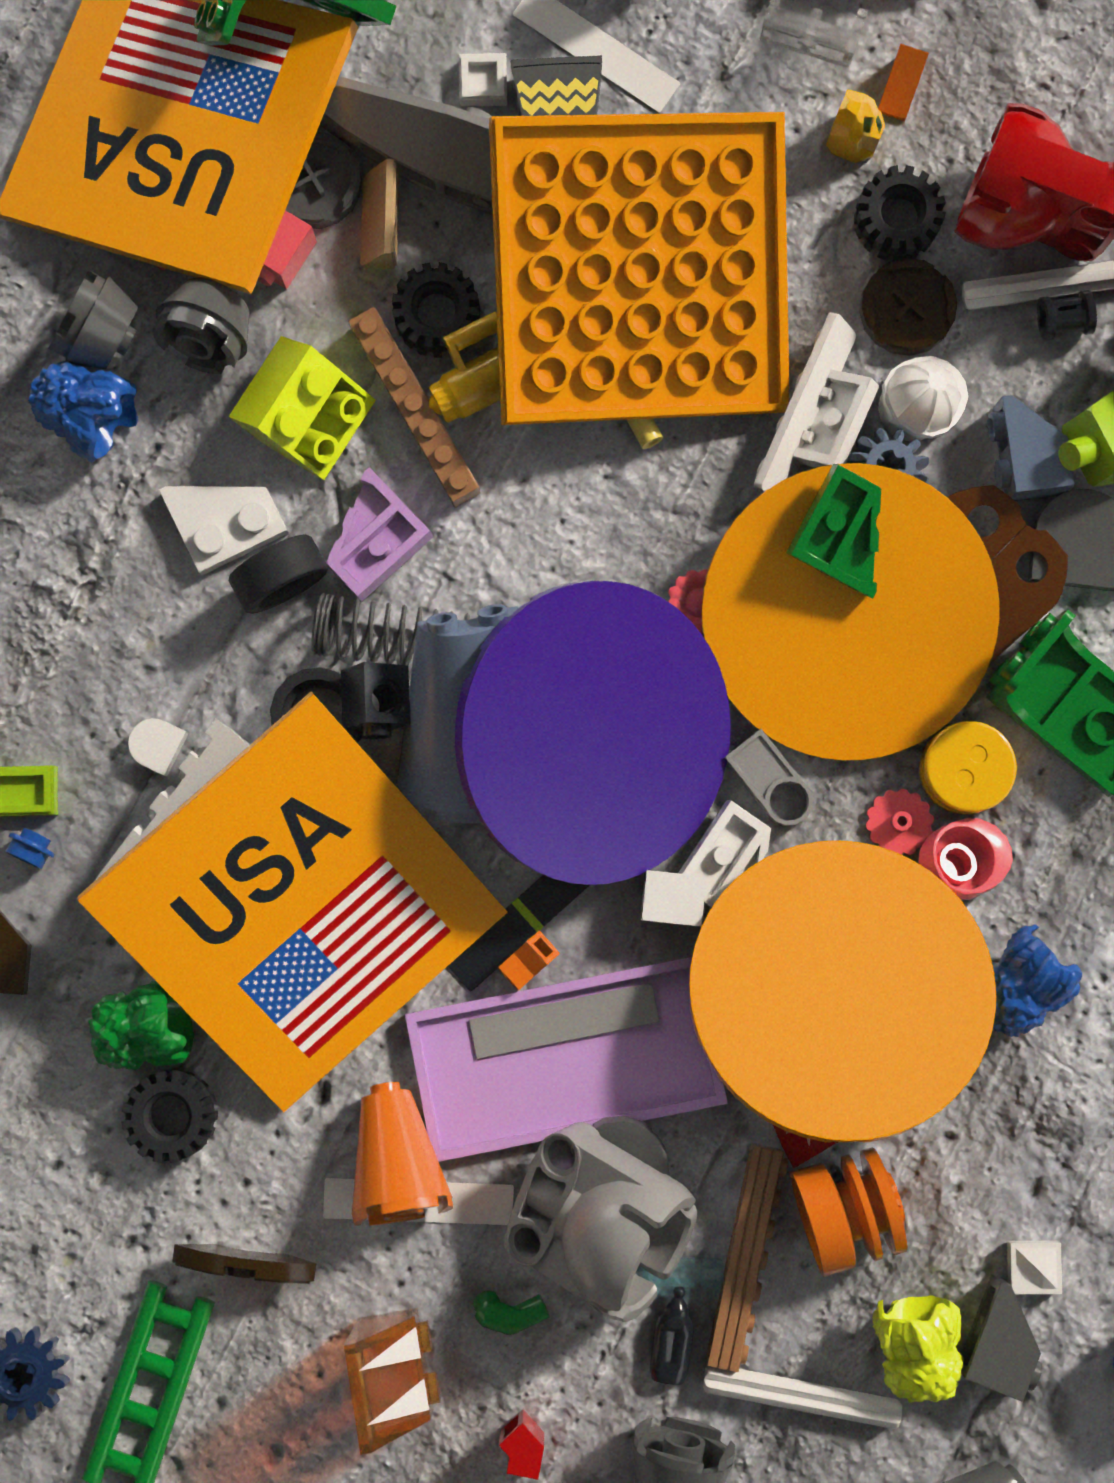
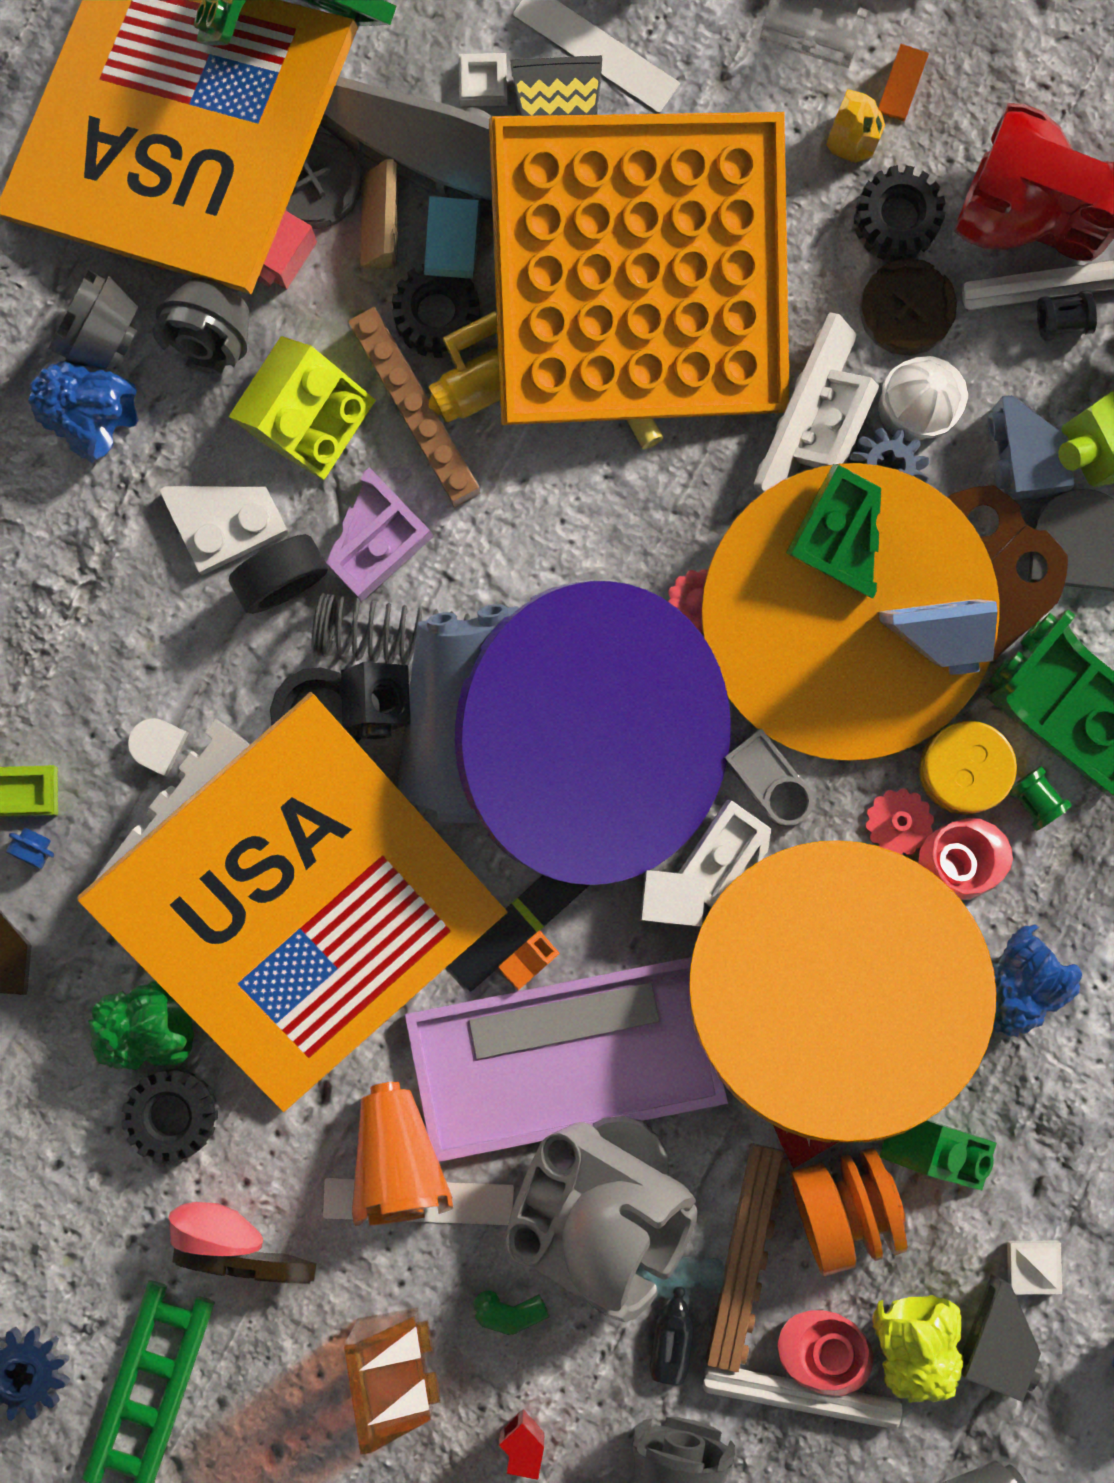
(212, 1230): none -> coral hat
(452, 237): none -> medium azure slope
(825, 1352): none -> coral hat
(942, 1153): none -> green slope
(948, 633): none -> light blue slope
(1039, 798): none -> green bush

